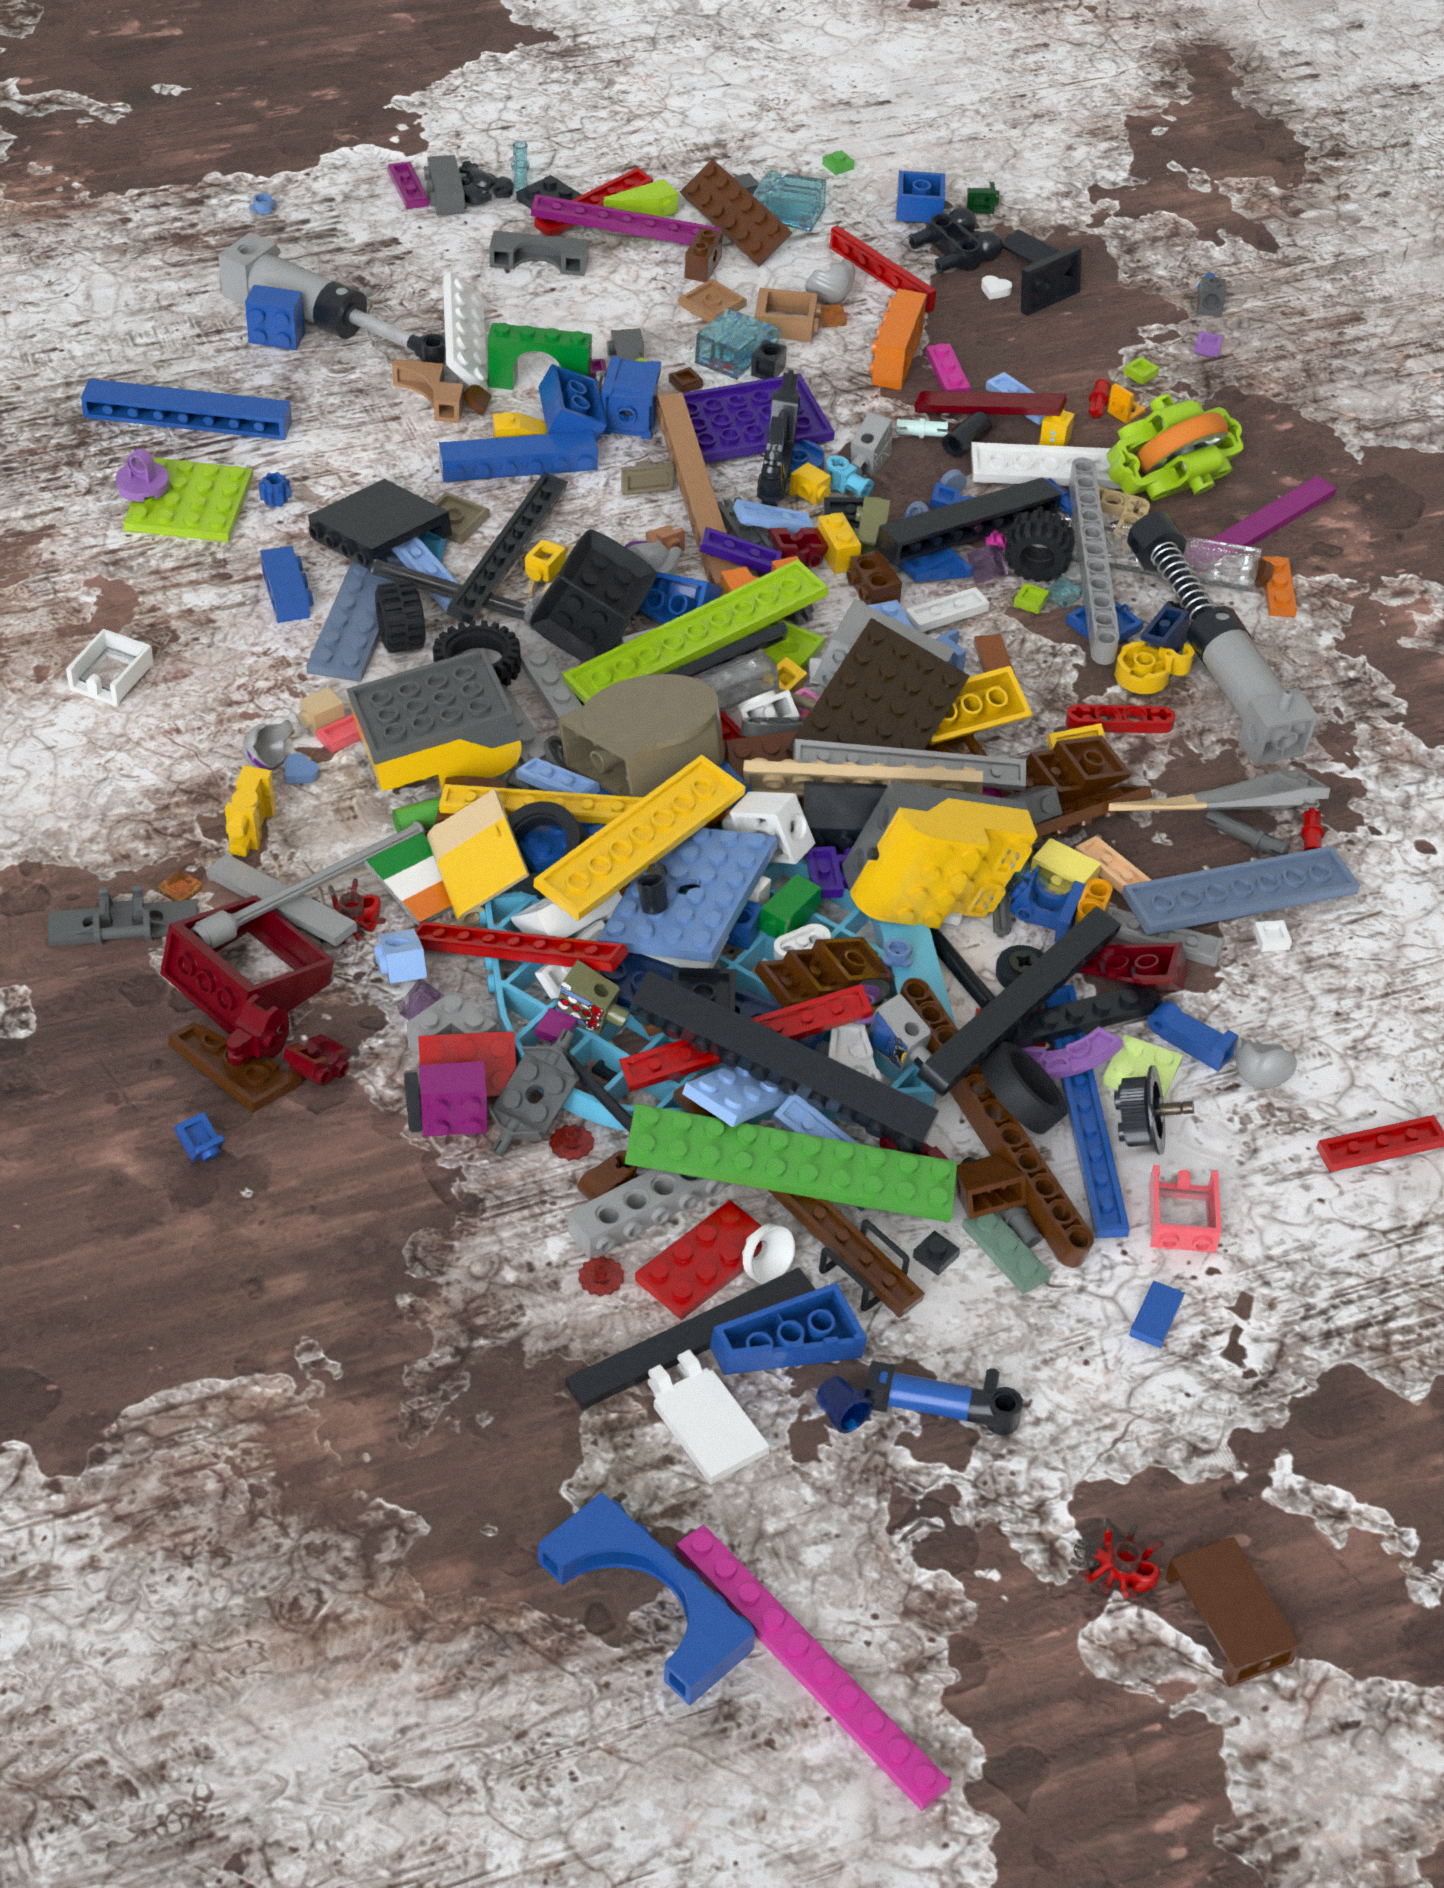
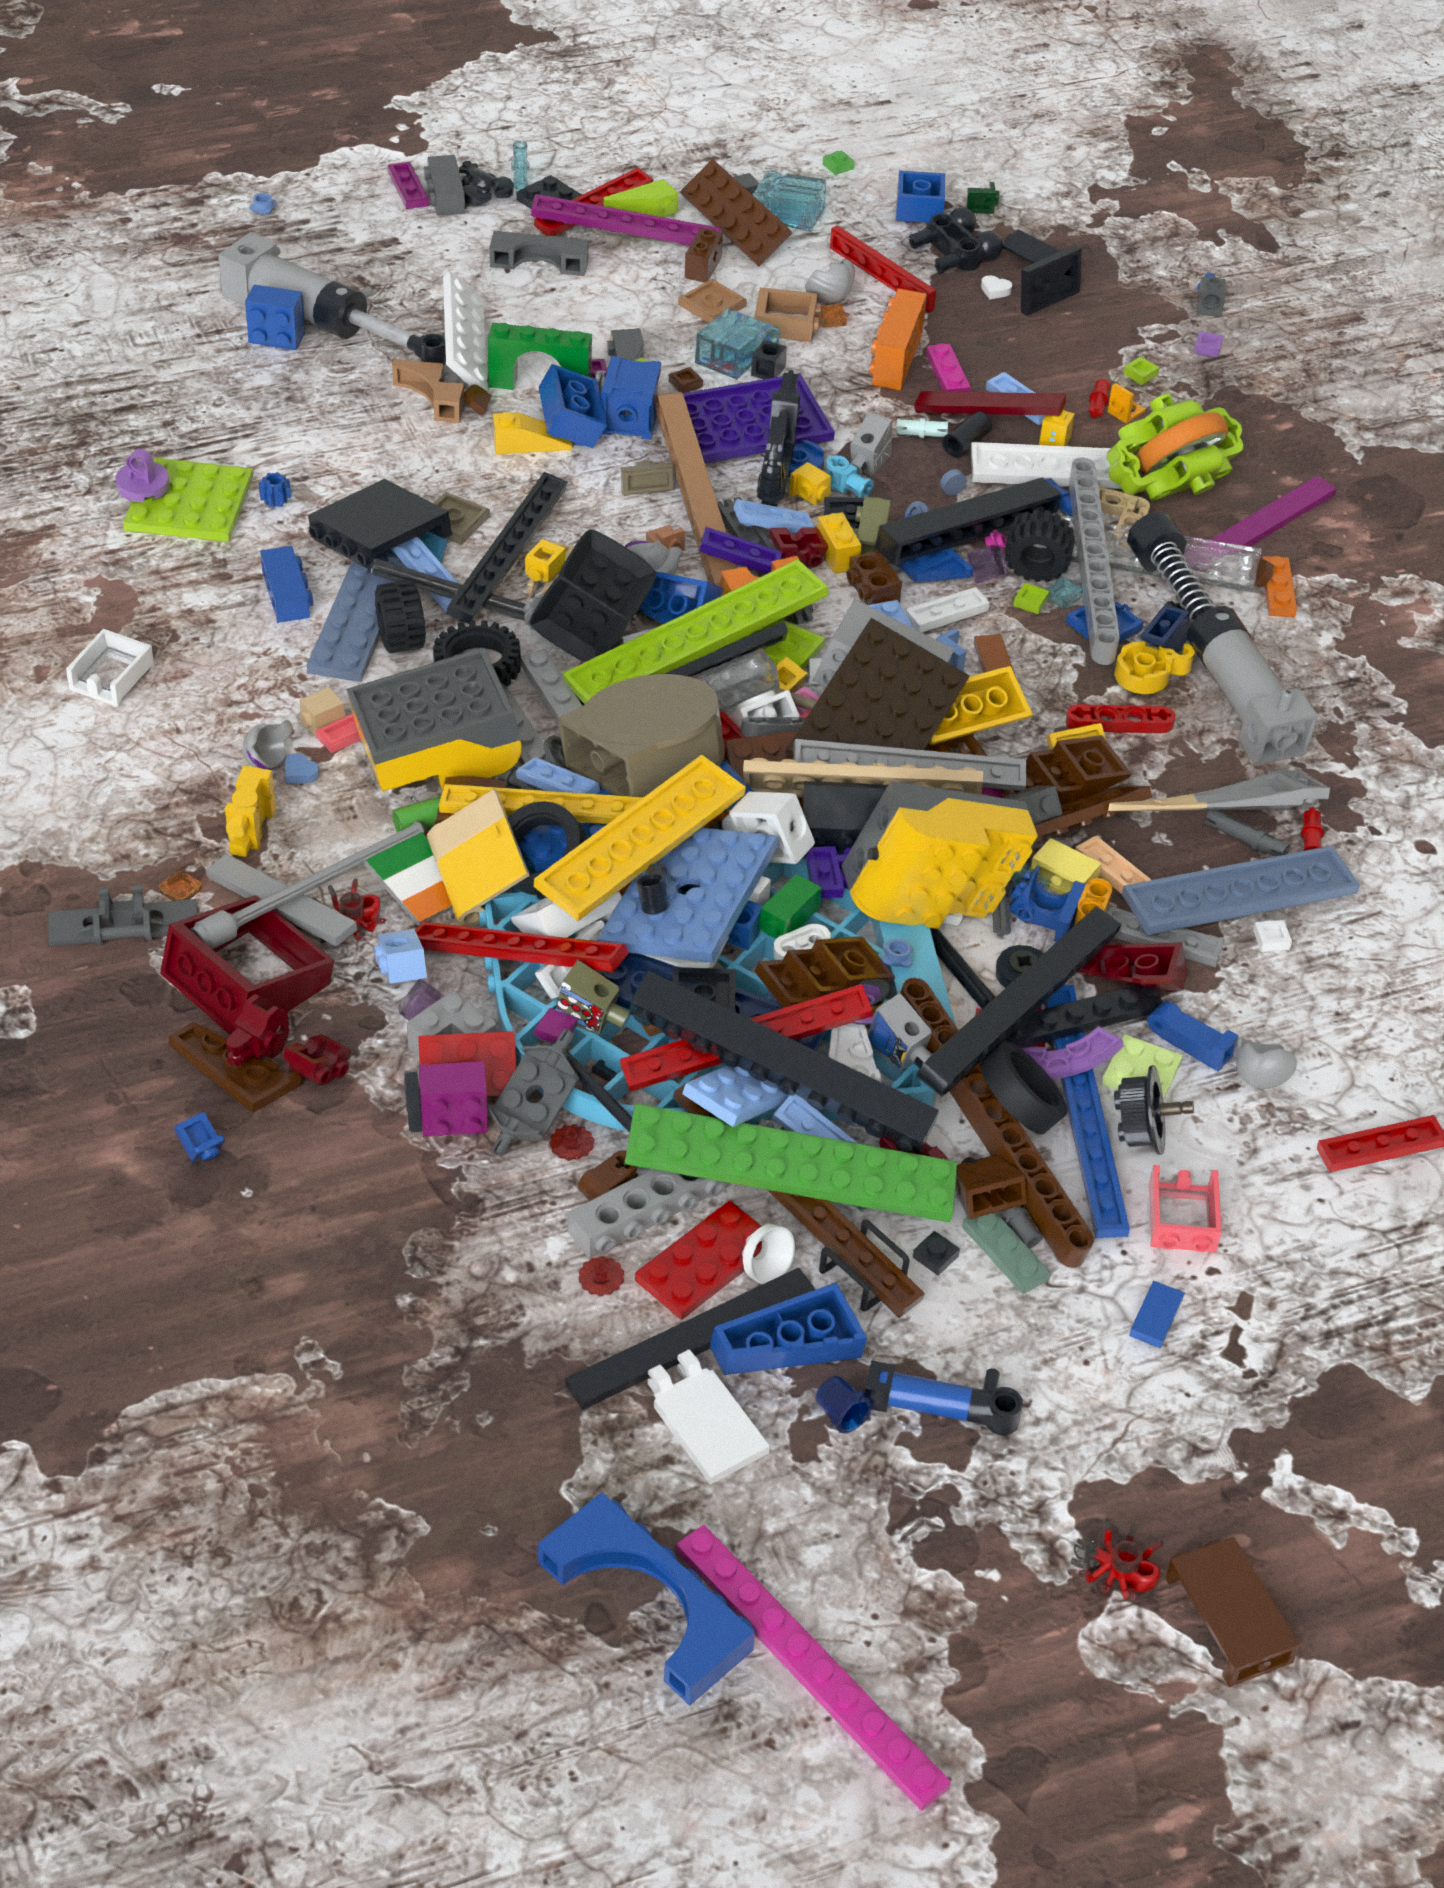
(186, 409): blue brick -> none
(518, 456): blue brick -> none
(945, 495): blue plate -> none

